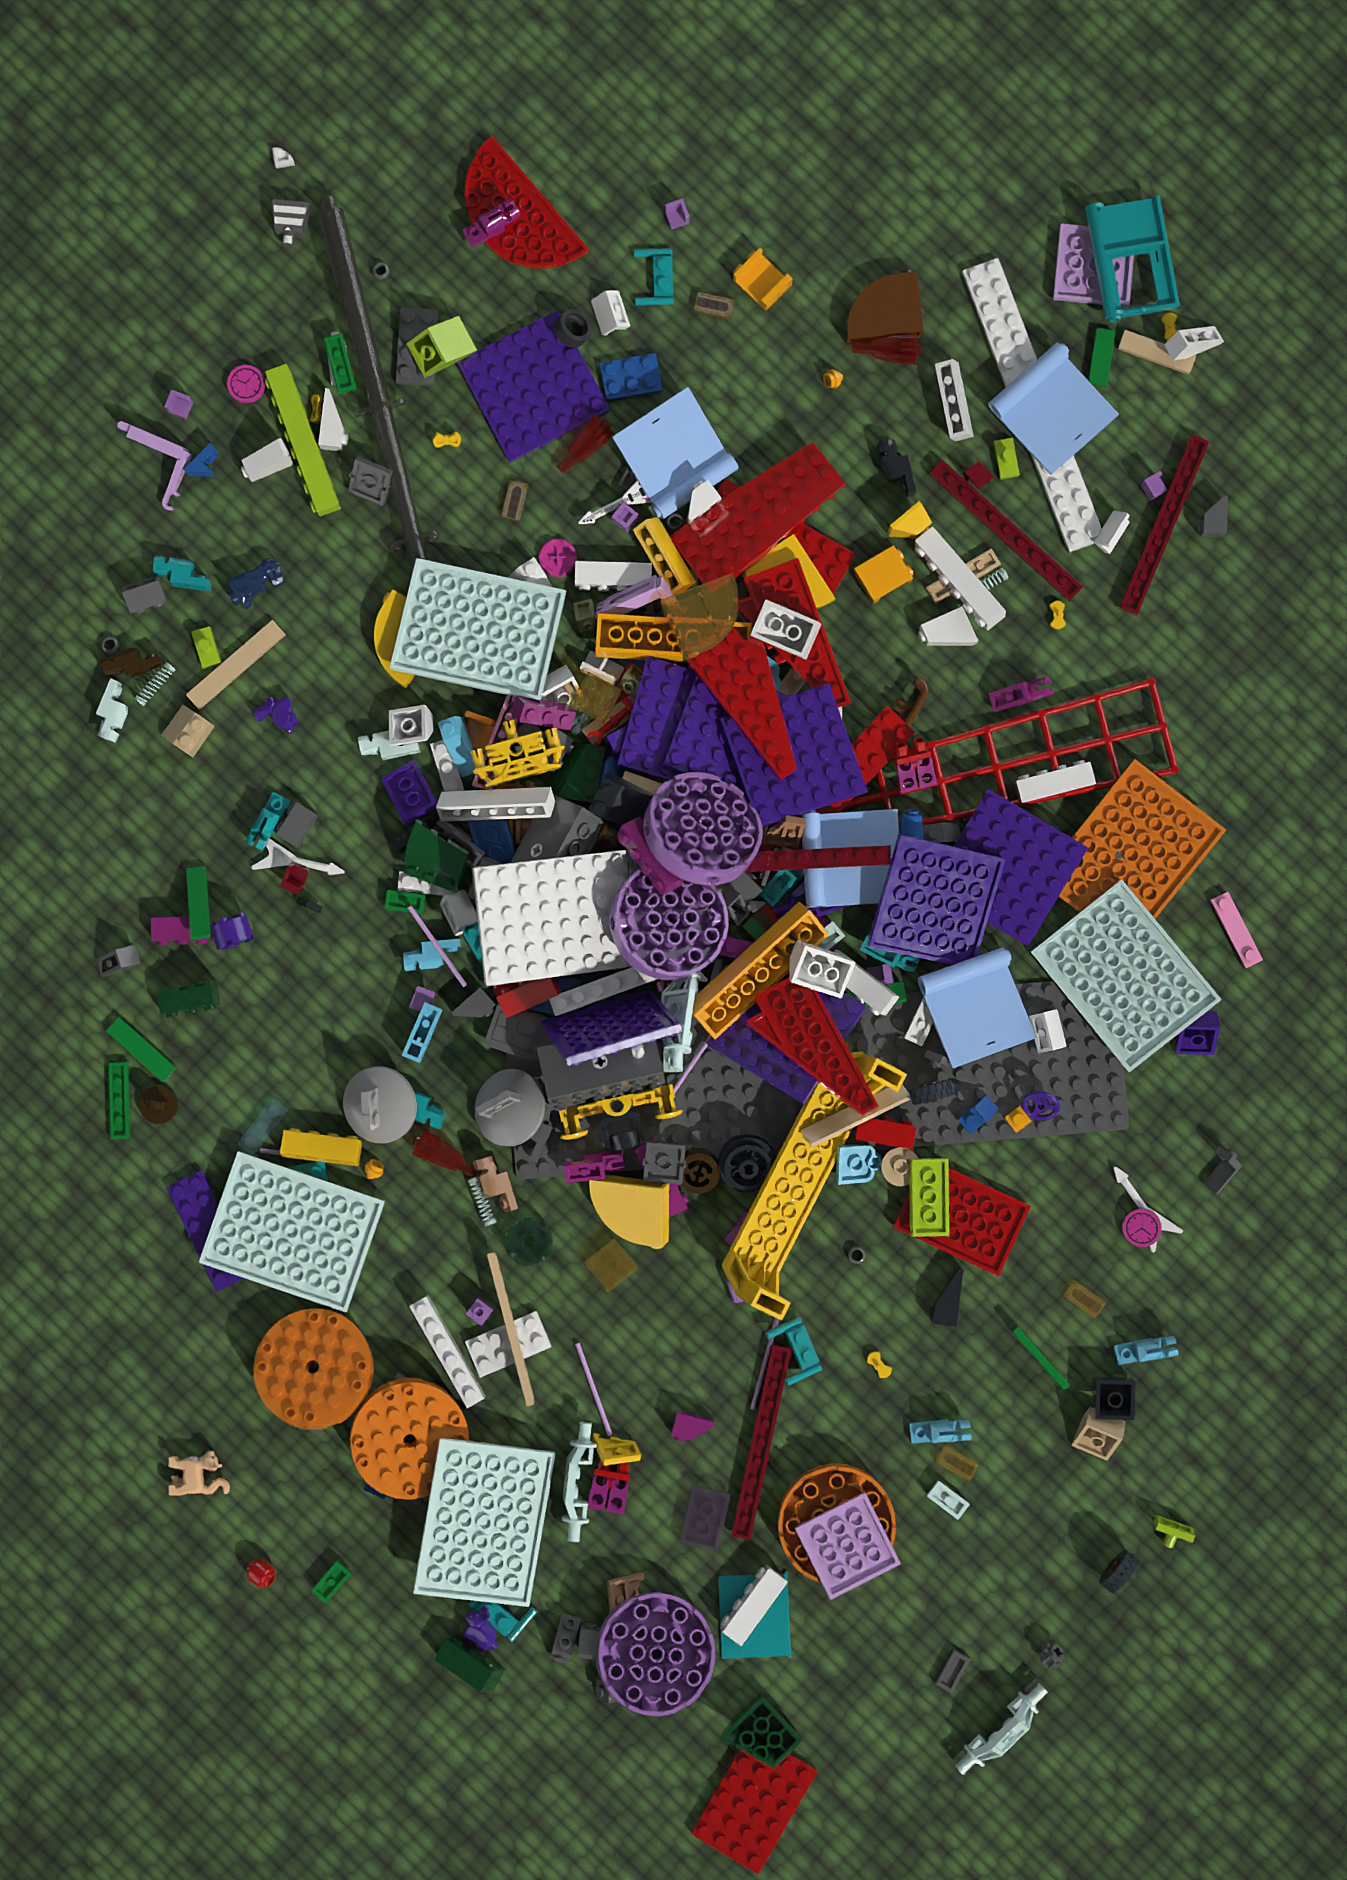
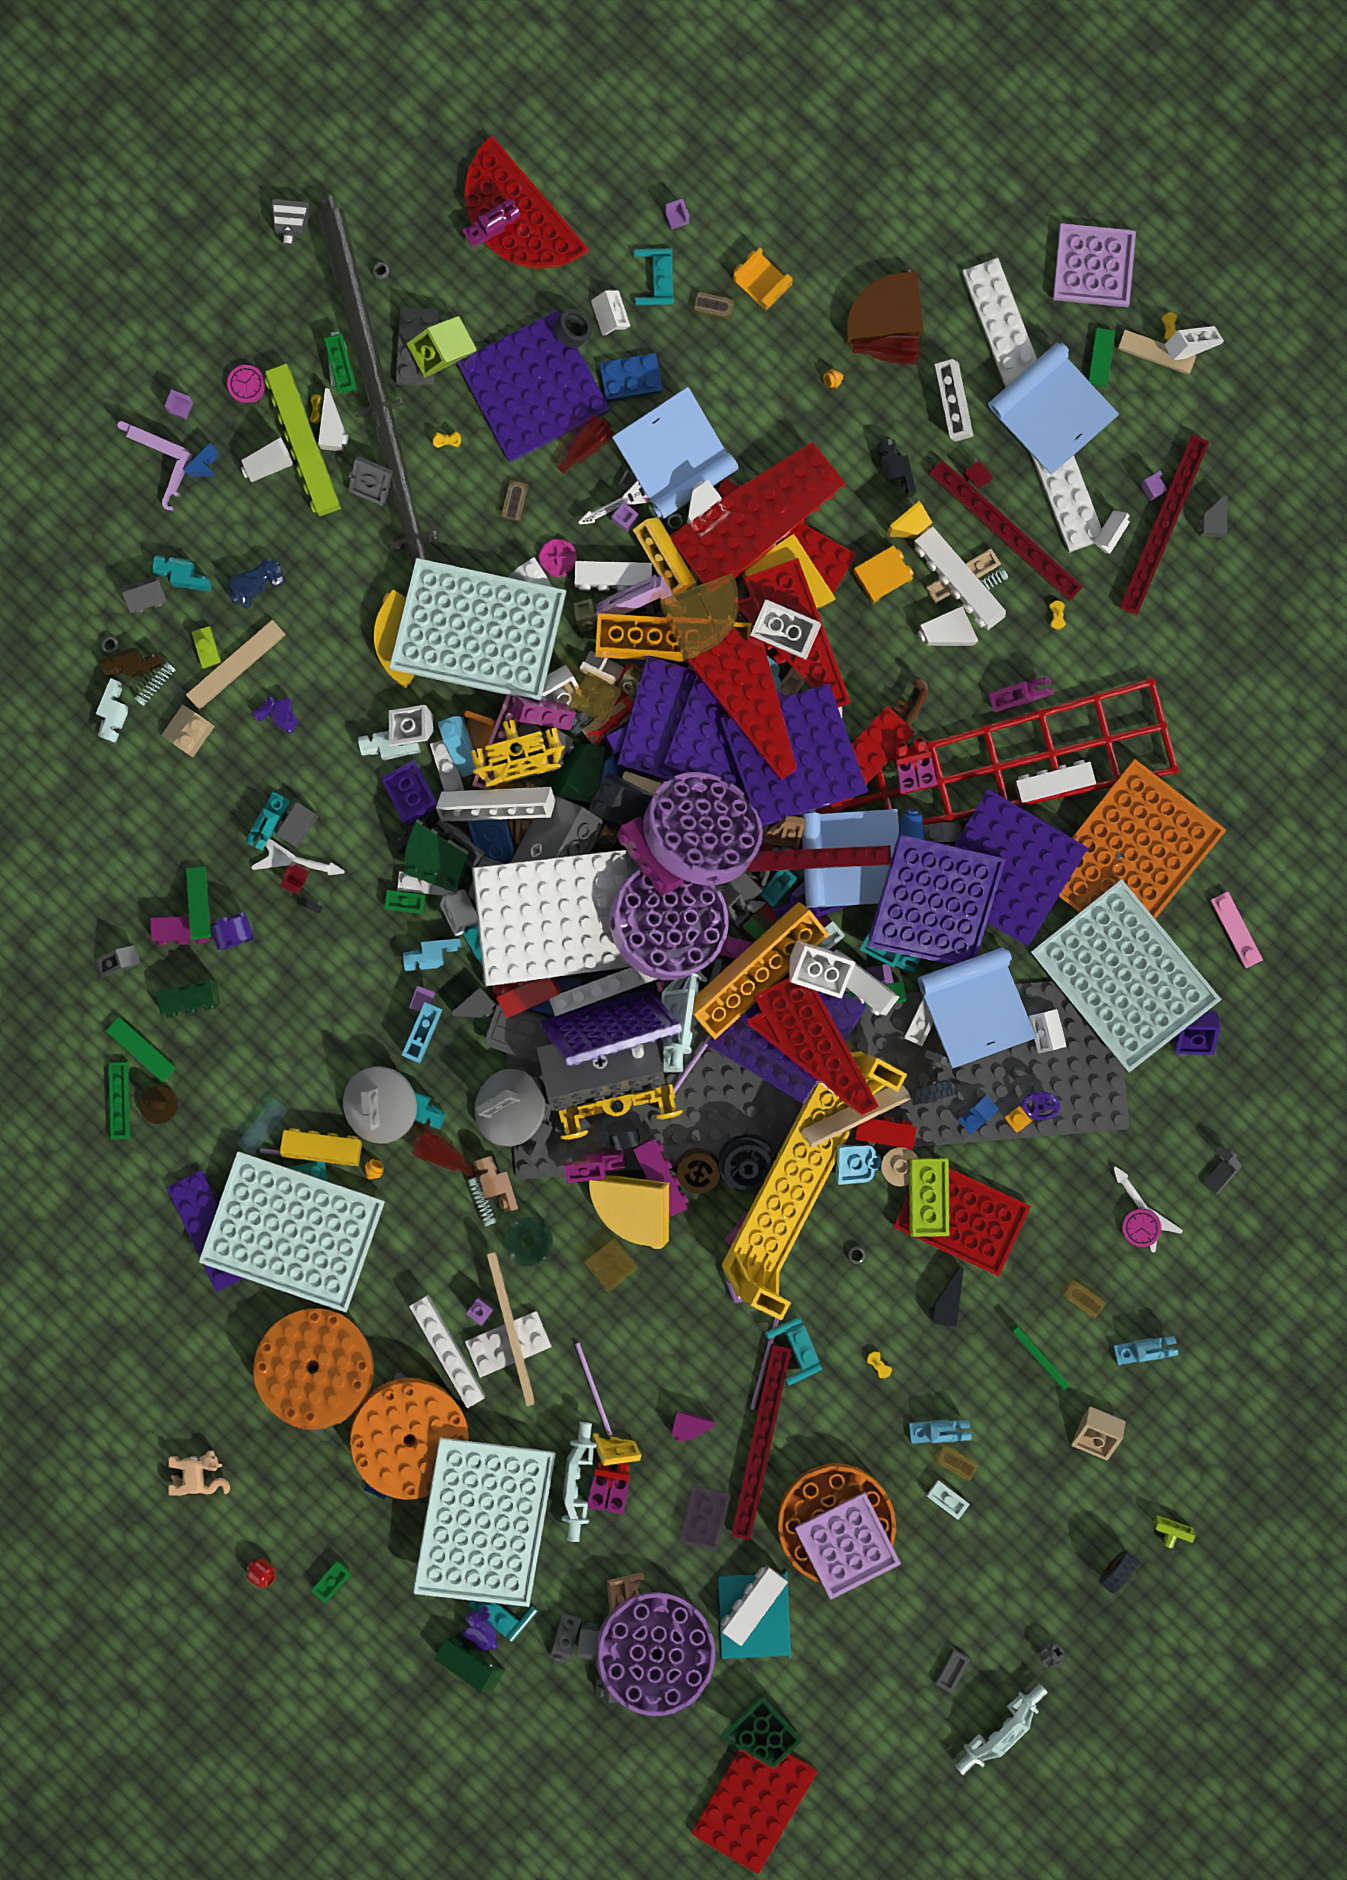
(282, 158): white tile -> none
(437, 946): lavender axle -> none
(664, 1162): dark grey plate -> none
(1006, 458): lime tile -> none
(1113, 1398): black slope -> none
(1125, 232): teal piece -> none

